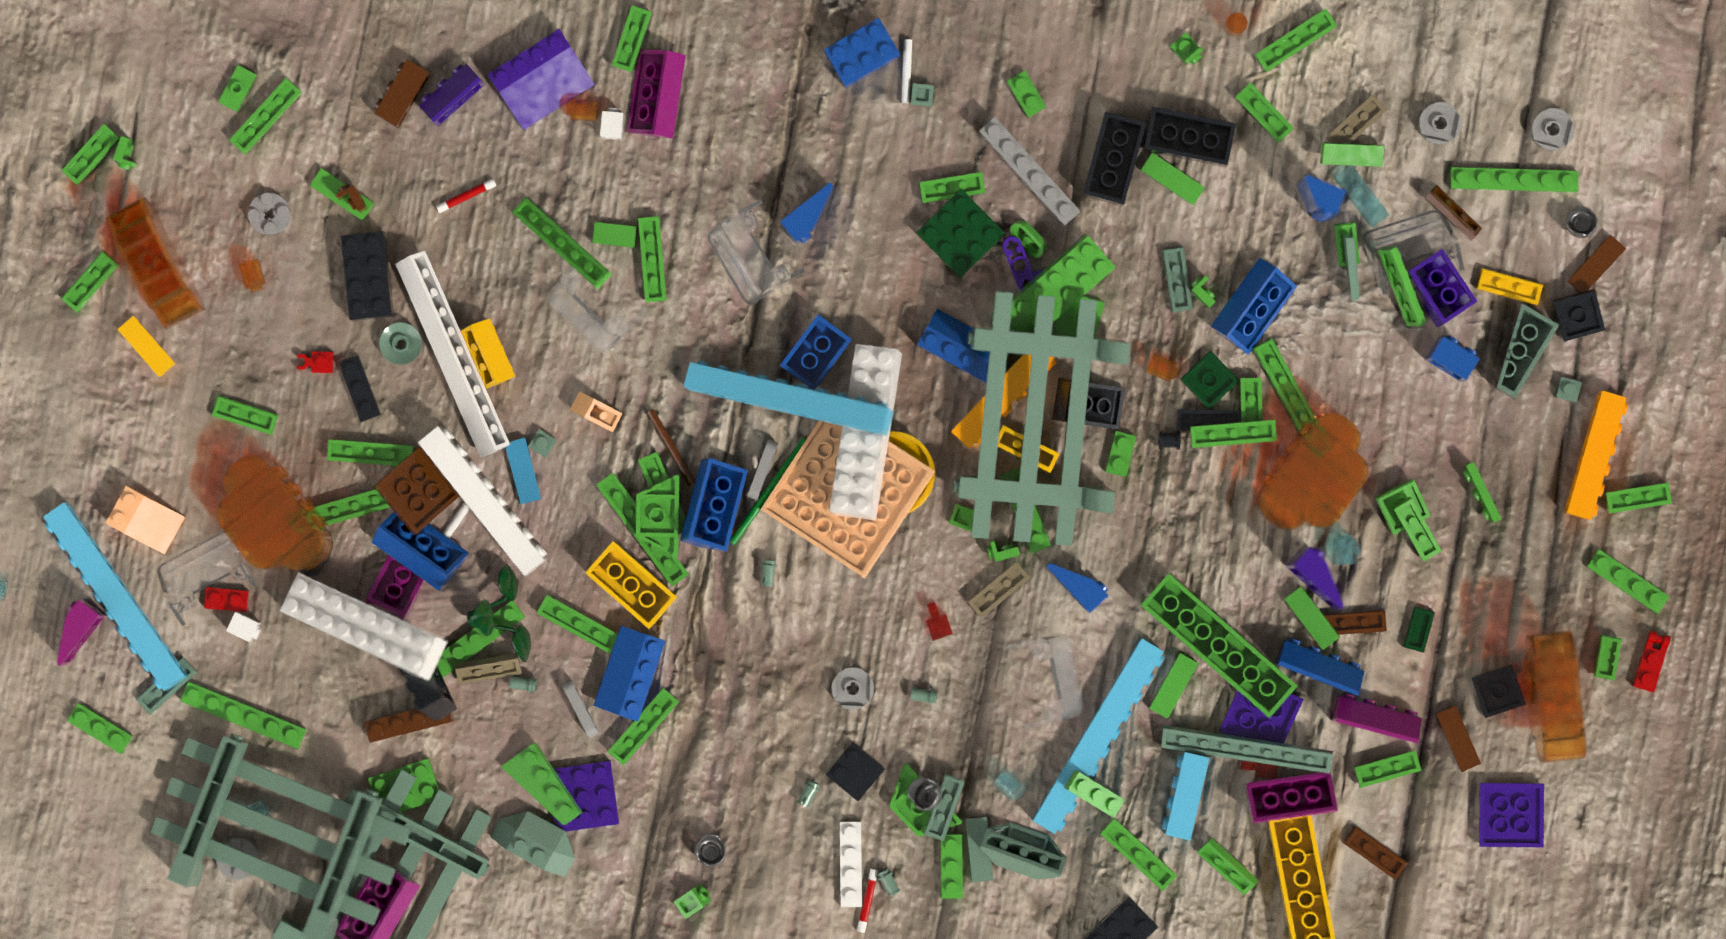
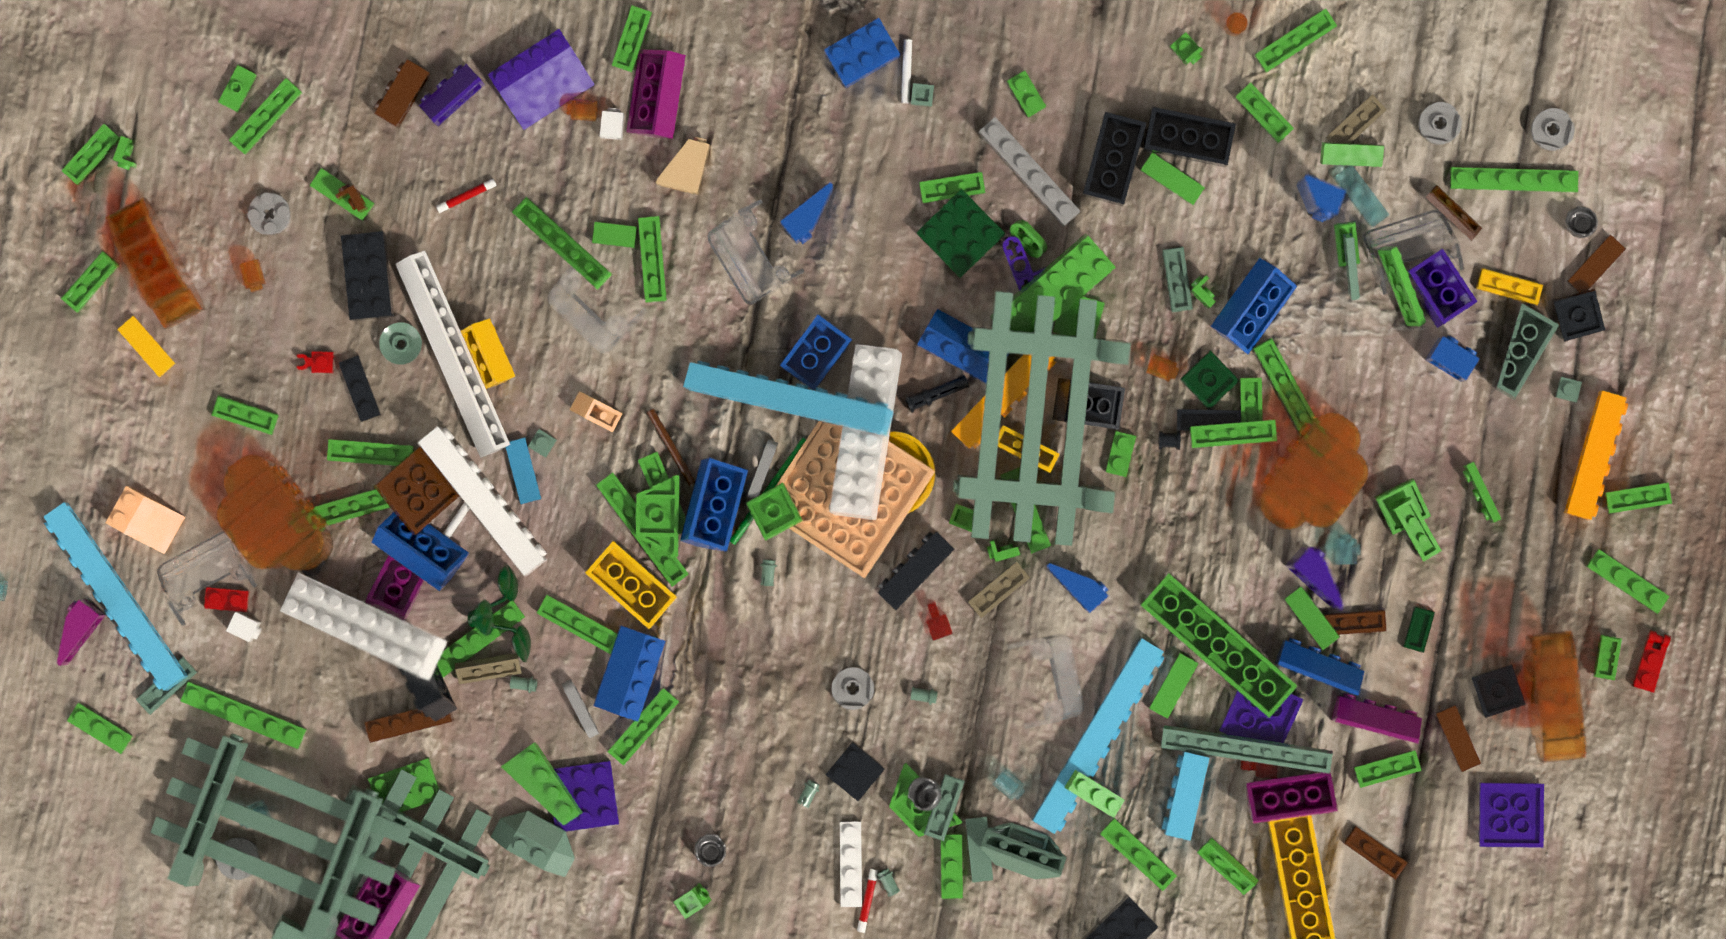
(687, 167): none -> tan slope
(774, 511): none -> bright green plate
(915, 570): none -> black brick
(926, 397): none -> black pin

